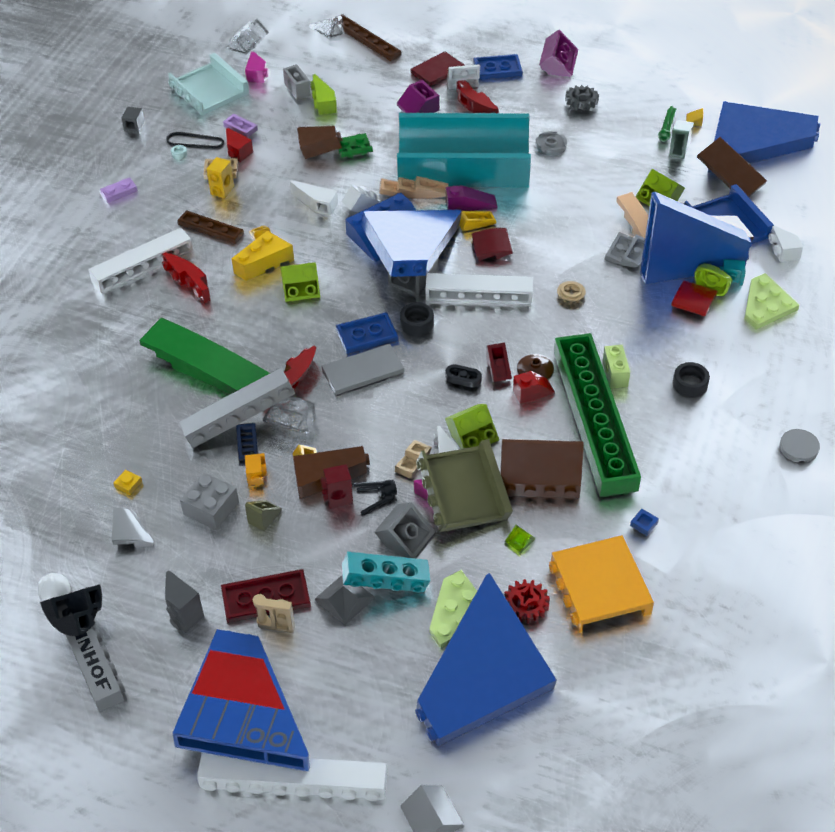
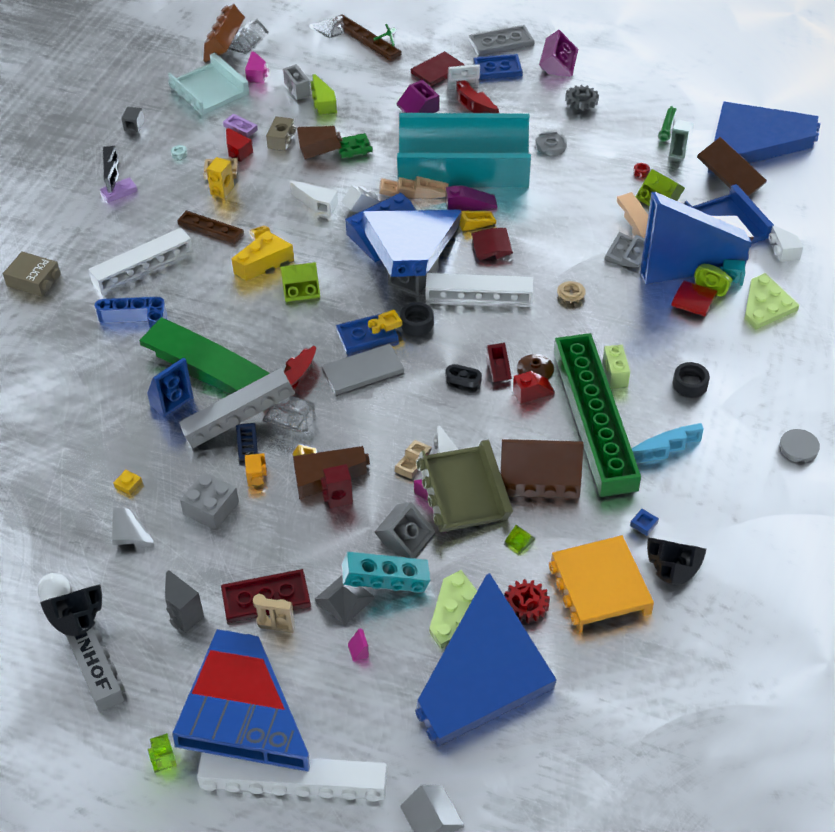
(32, 274): none -> dark tan brick
(110, 162): none -> black slope
(131, 309): none -> blue beam
(161, 753): none -> clear neon green brick
(170, 388): none -> blue slope
(188, 274): red slope -> none
(195, 145): black piece -> none
(223, 31): none -> dark orange slope
(261, 513): olive slope -> none
(280, 133): none -> dark tan brick
(358, 646): none -> dark pink slope
(385, 488): black plant -> none
(386, 321): none -> yellow plate
(389, 32): none -> green plant
(472, 426): lime slope -> none
(501, 40): none -> light grey tile
(641, 170): none -> red tile
(669, 441): none -> medium azure slope
(674, 561): none -> black brick
(696, 117): yellow slope -> none

